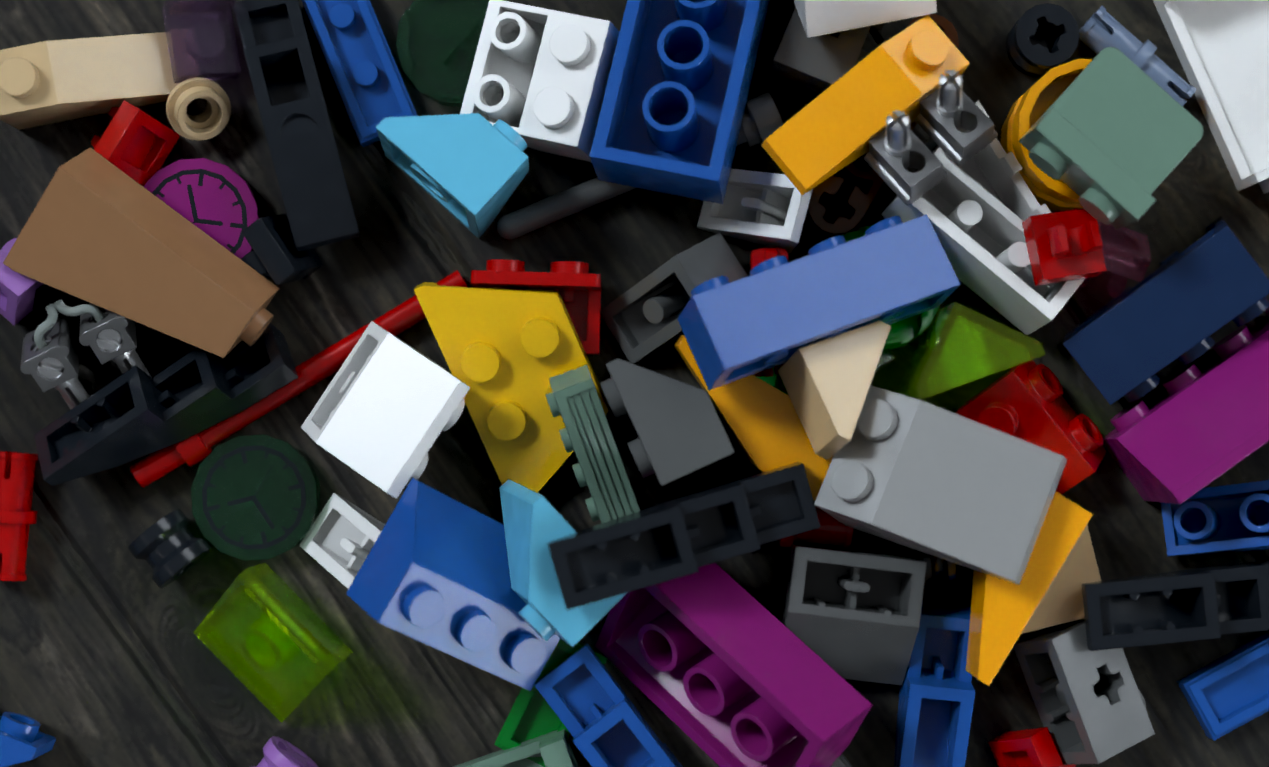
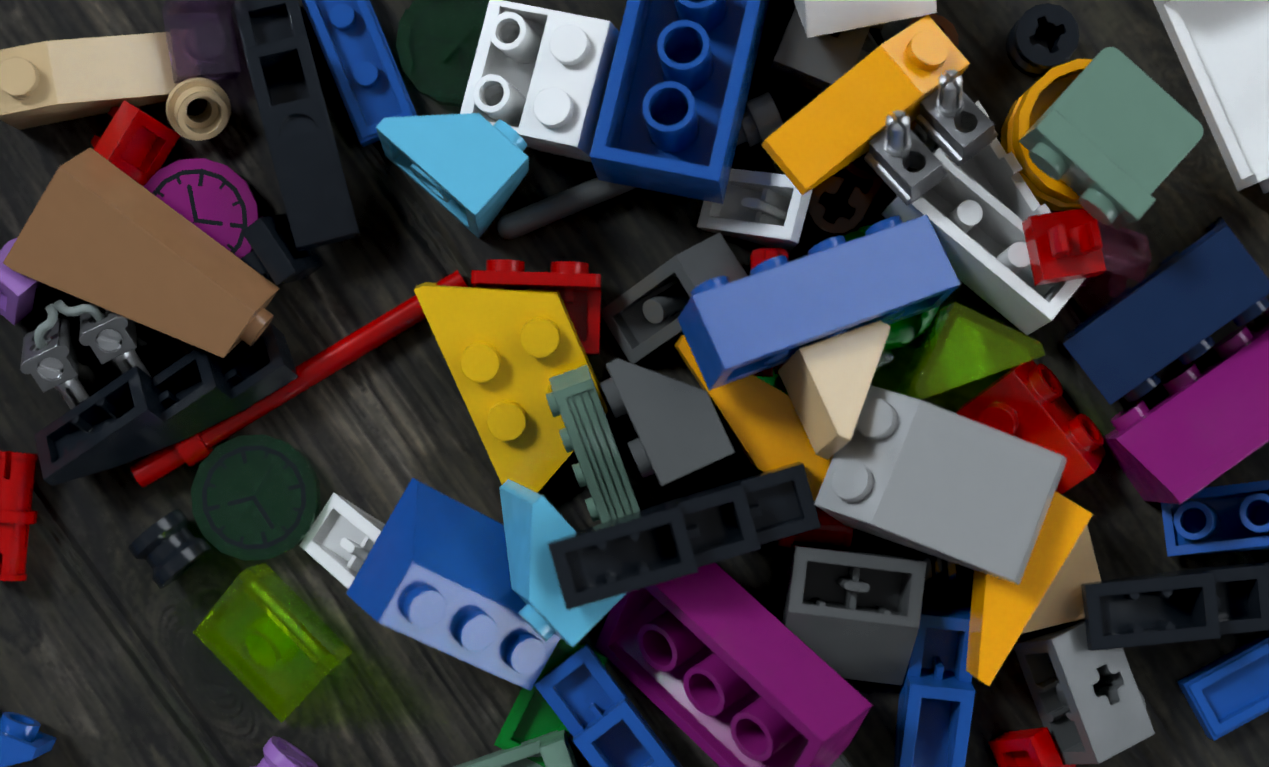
(386, 410): white slope -> none
(1105, 31): sand blue pin -> none

